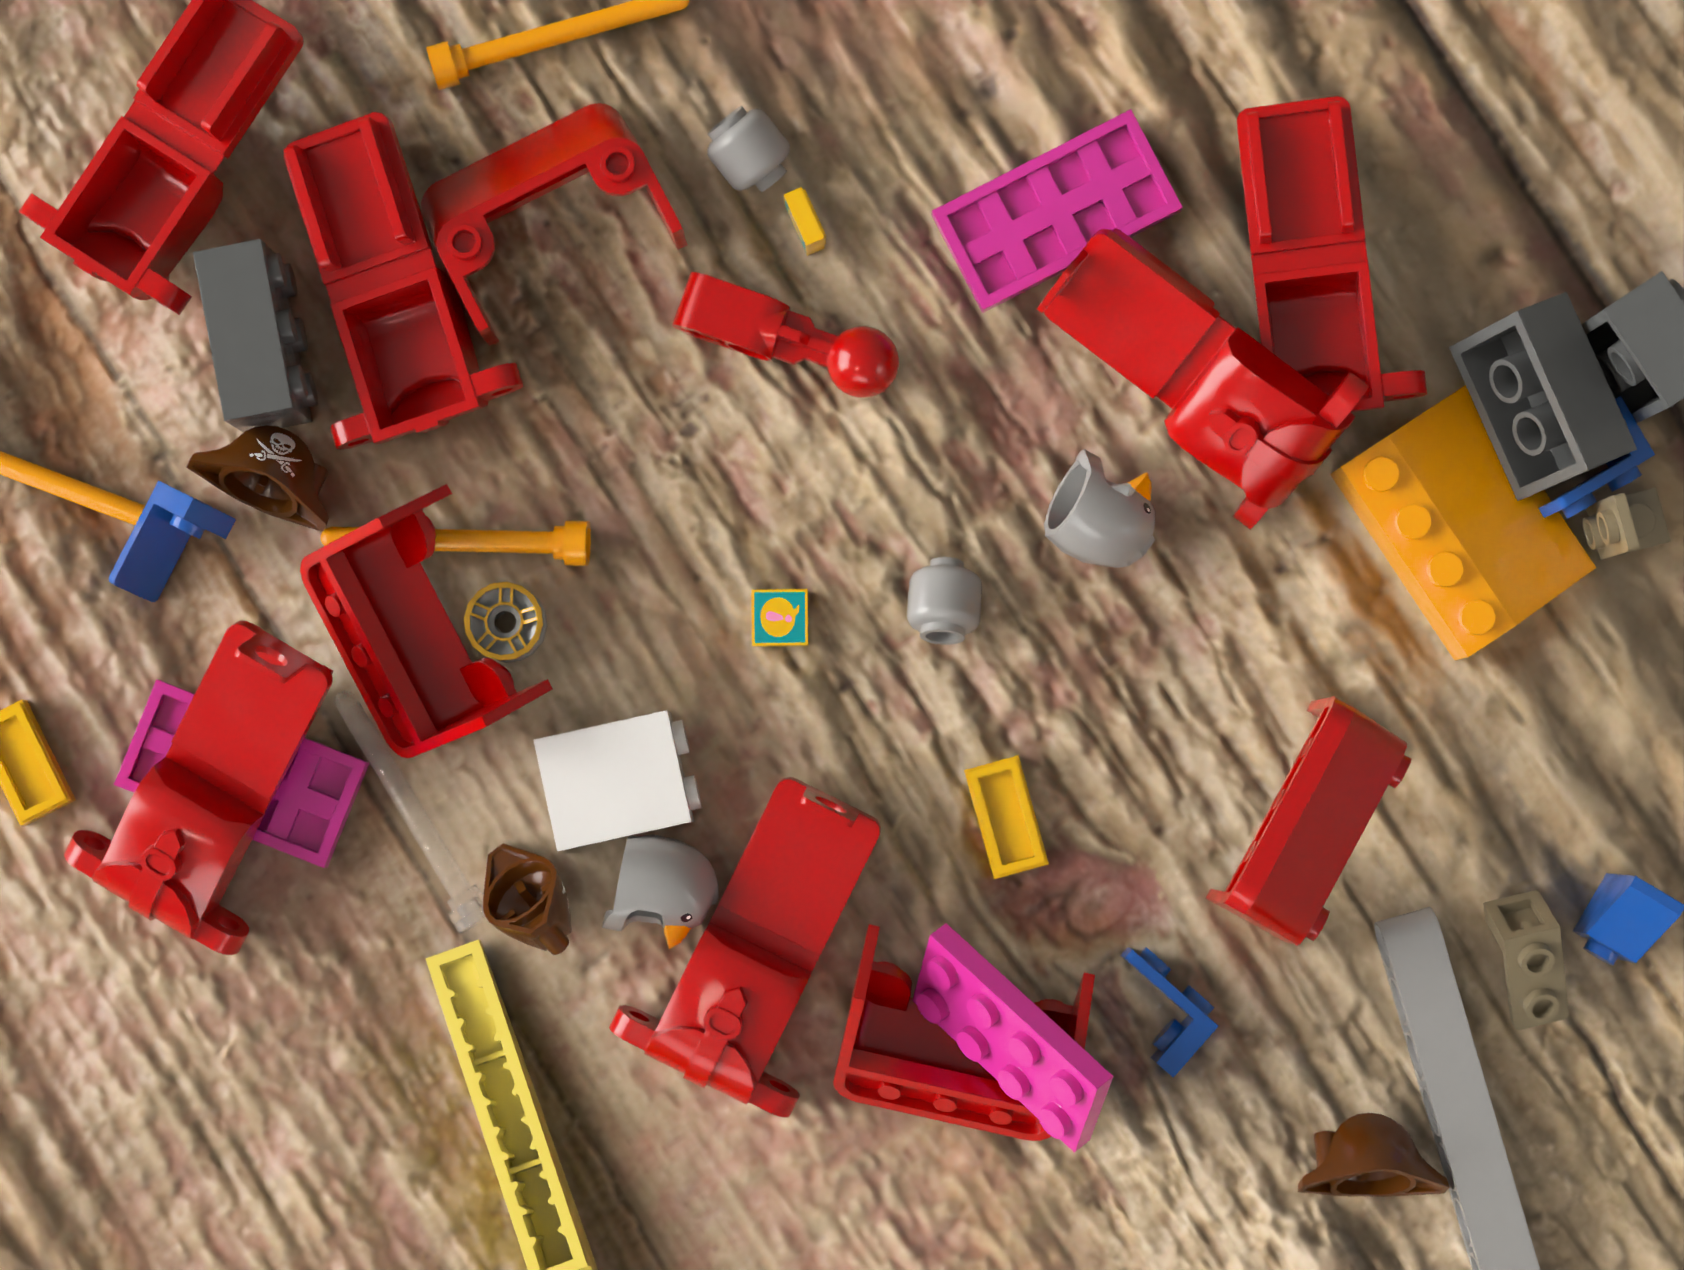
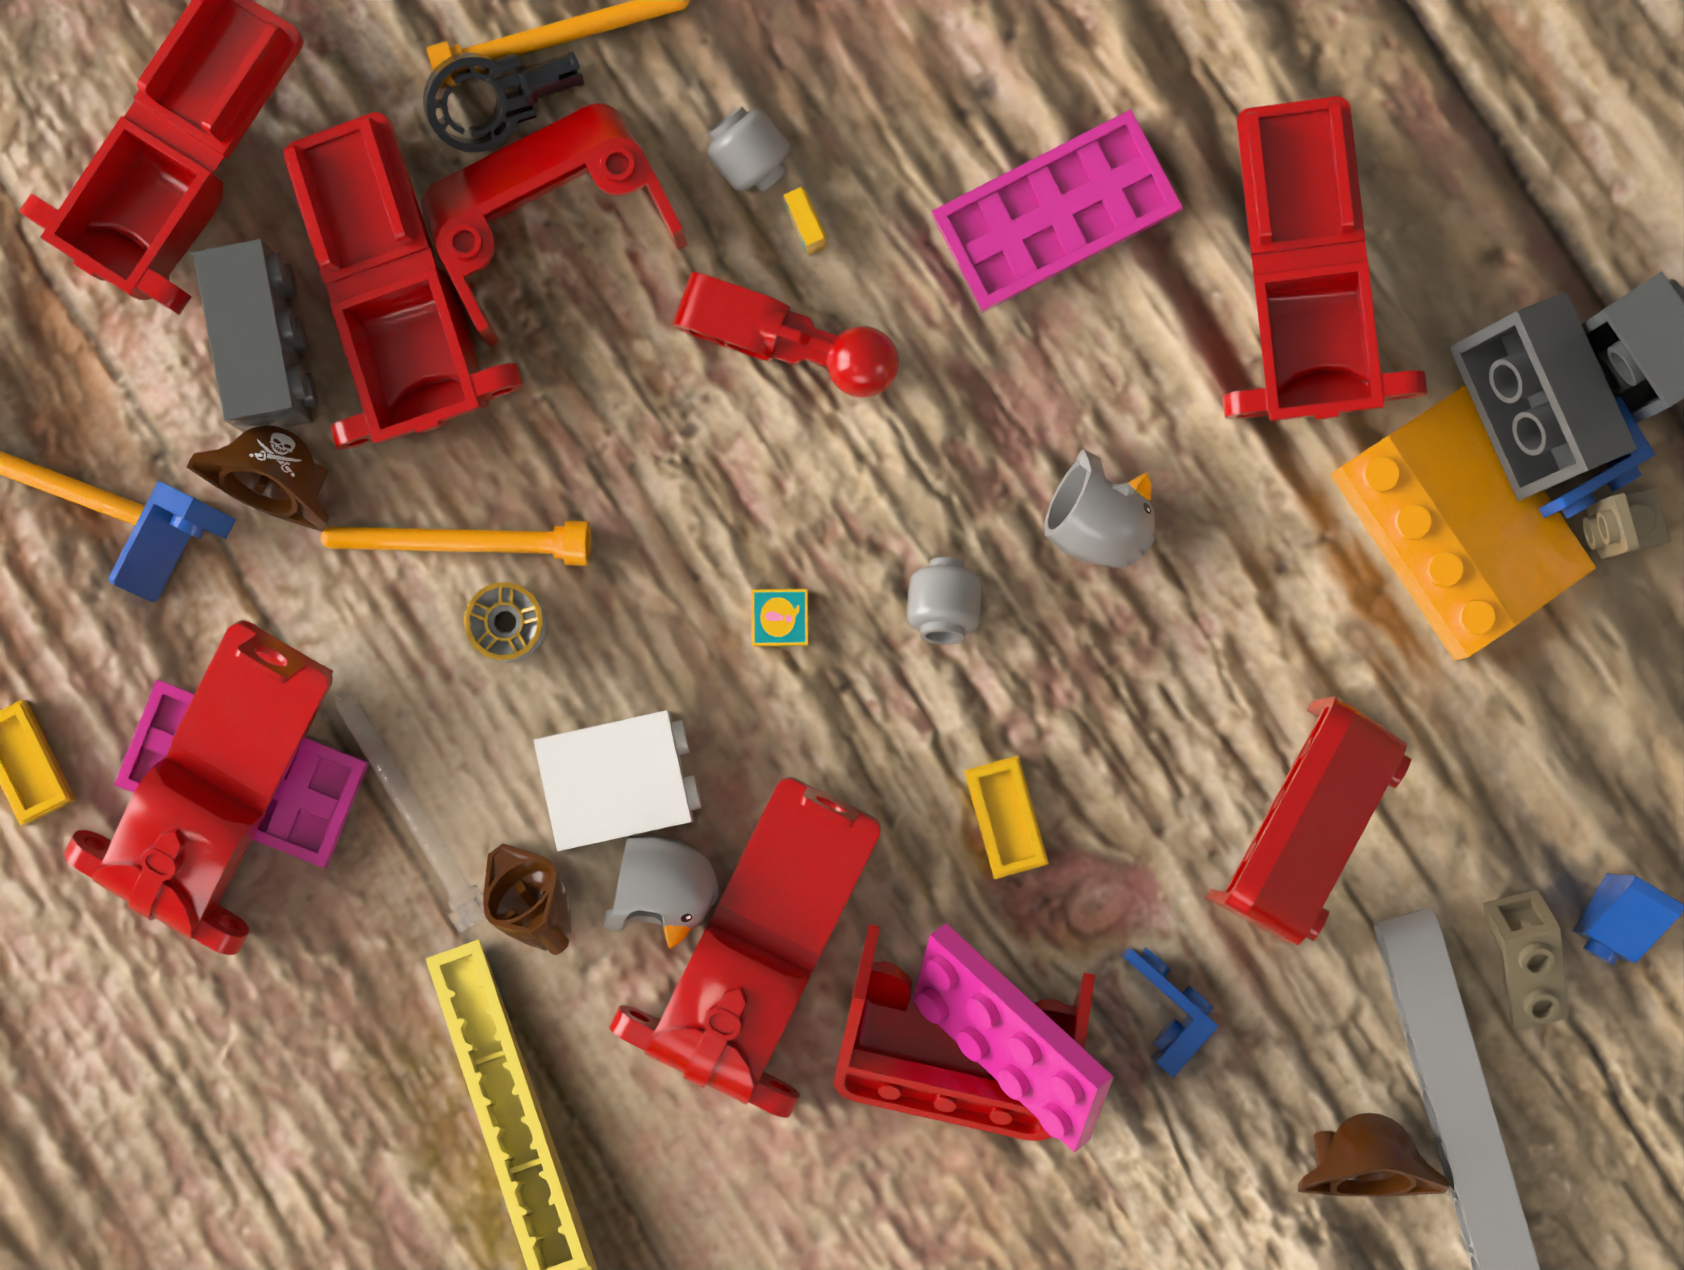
(400, 636): red windscreen -> none
(510, 109): none -> black pin
(1226, 391): red piece -> none

